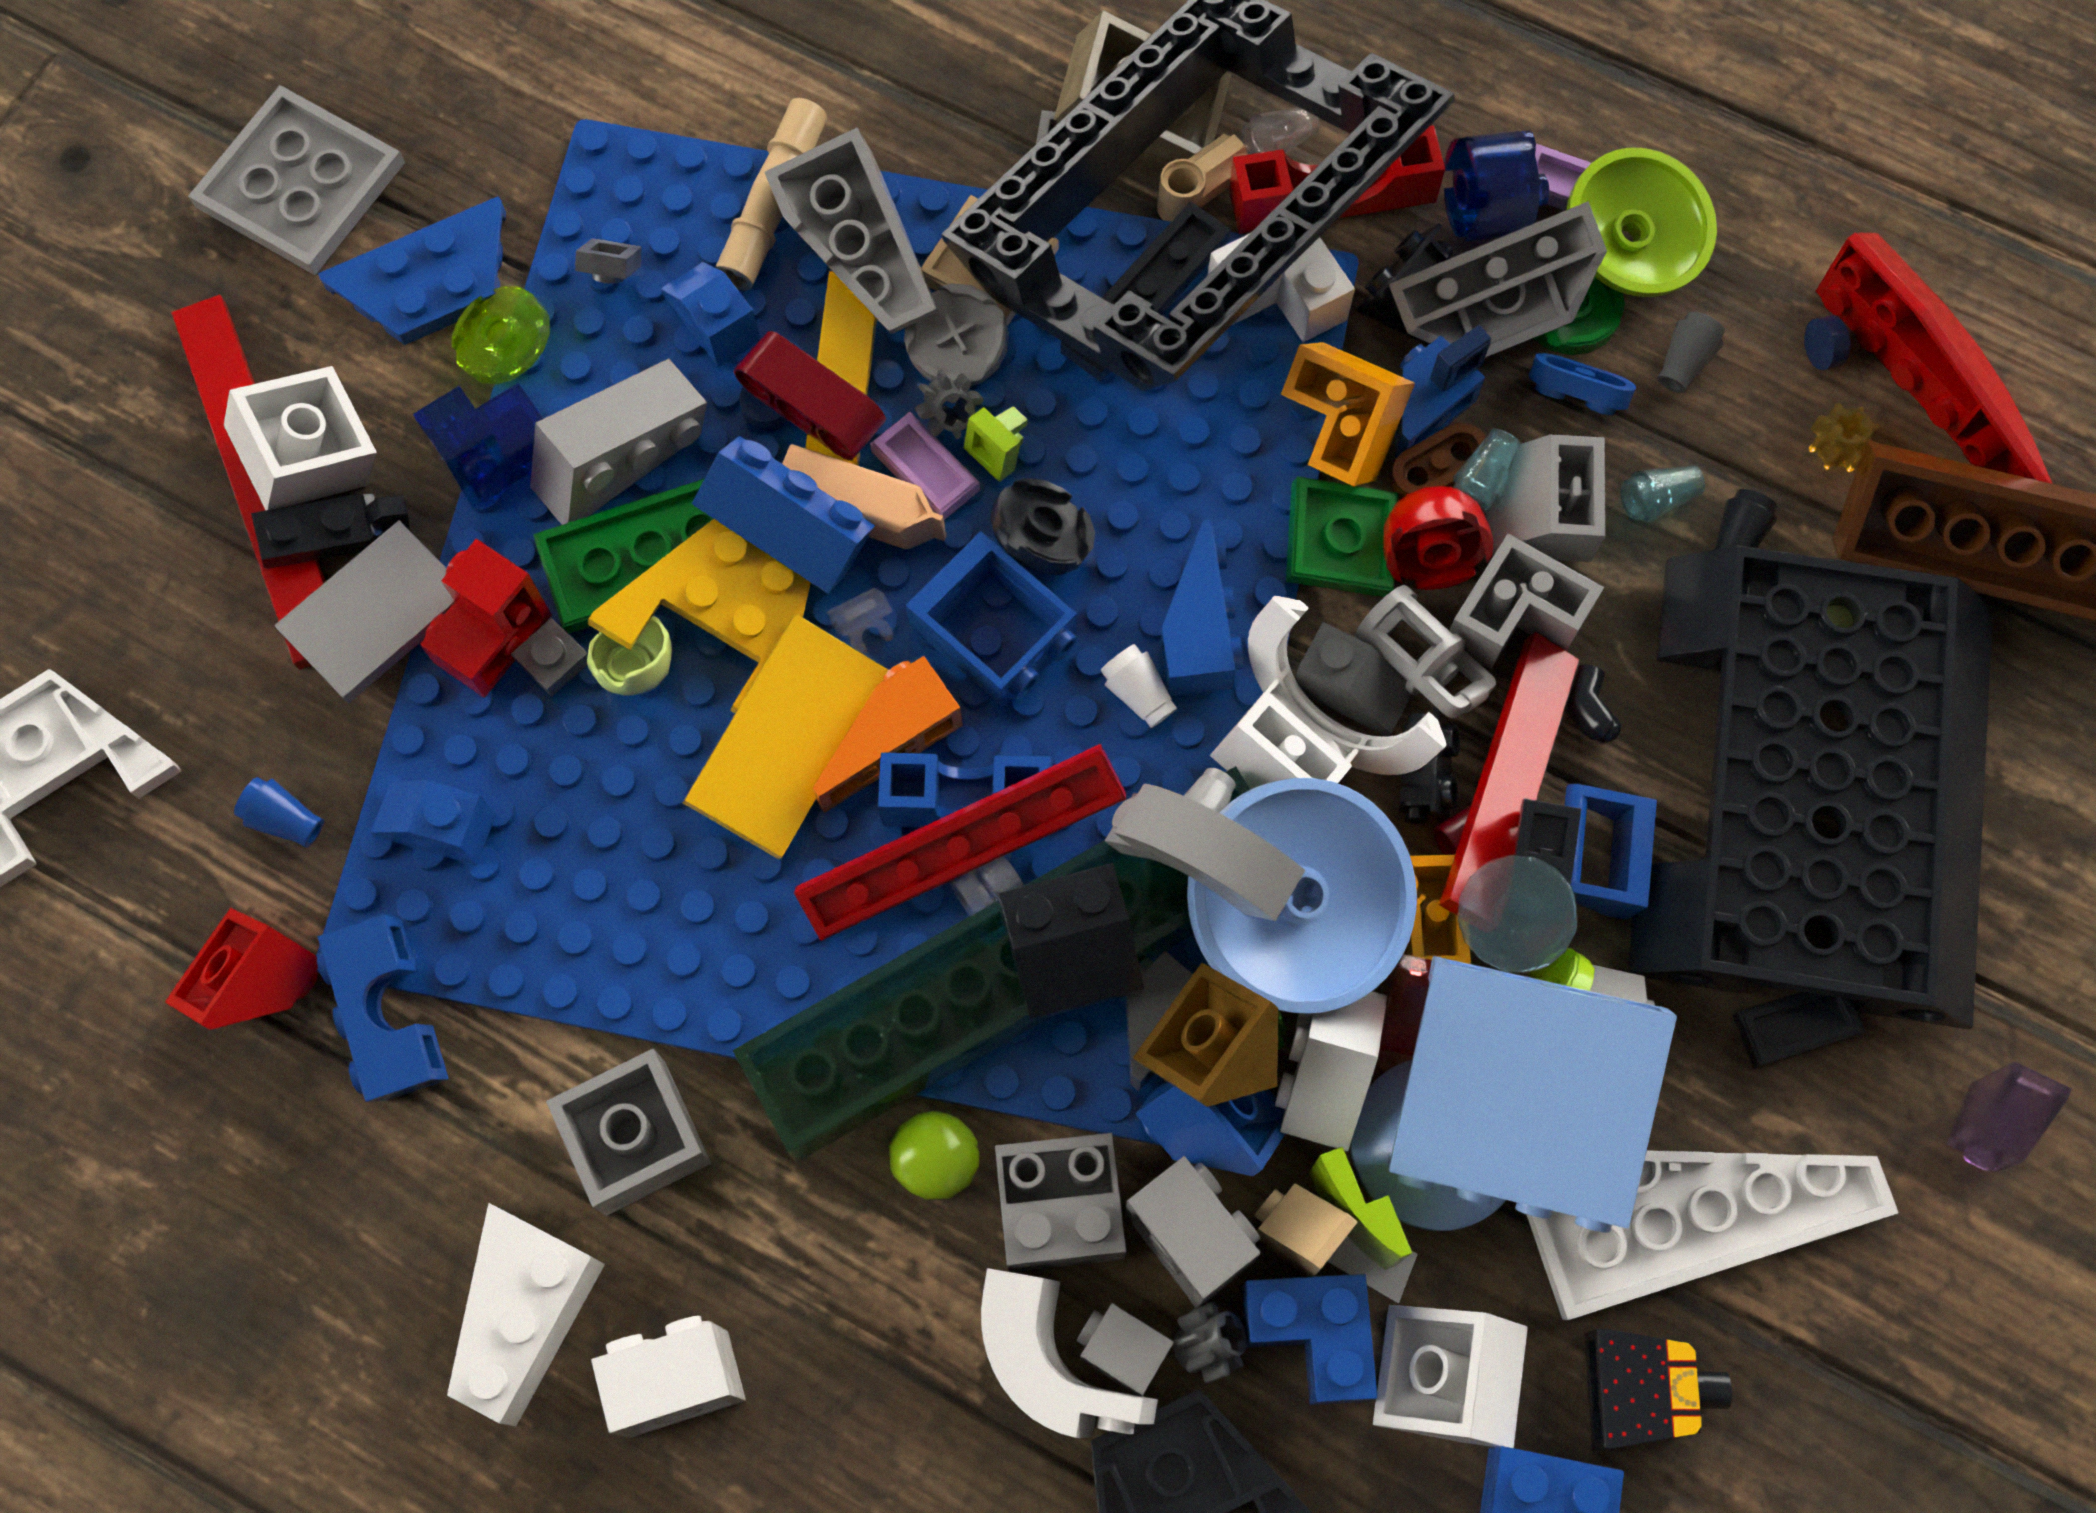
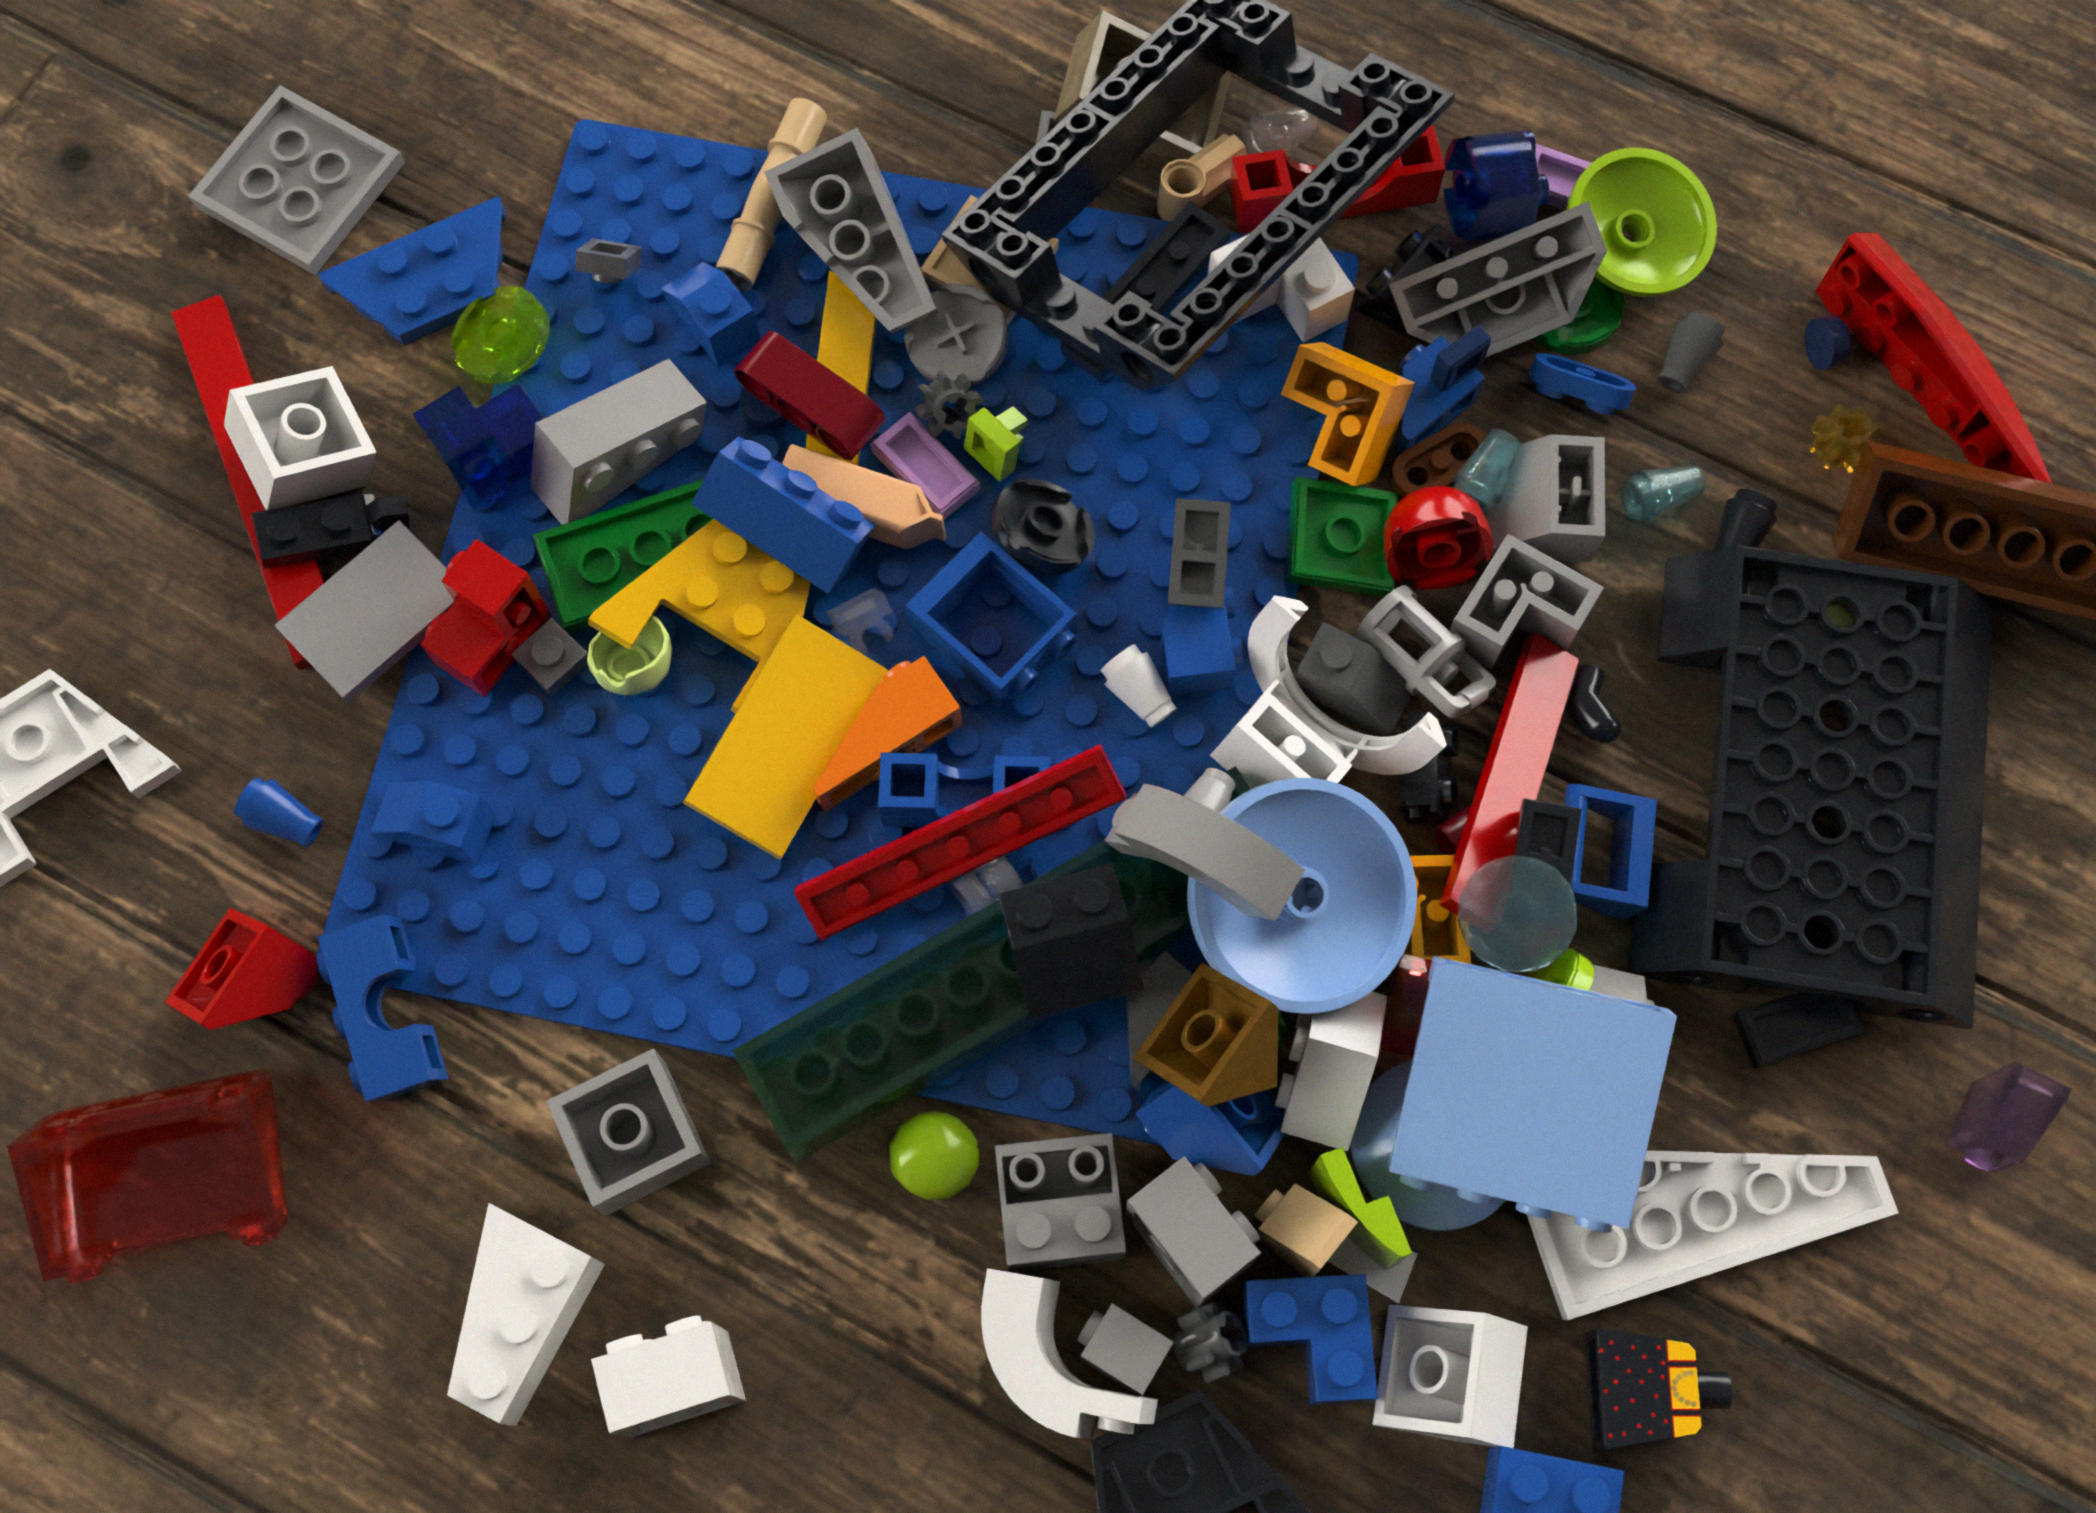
(152, 1172): none -> clear red windscreen
(1199, 553): none -> dark grey slope

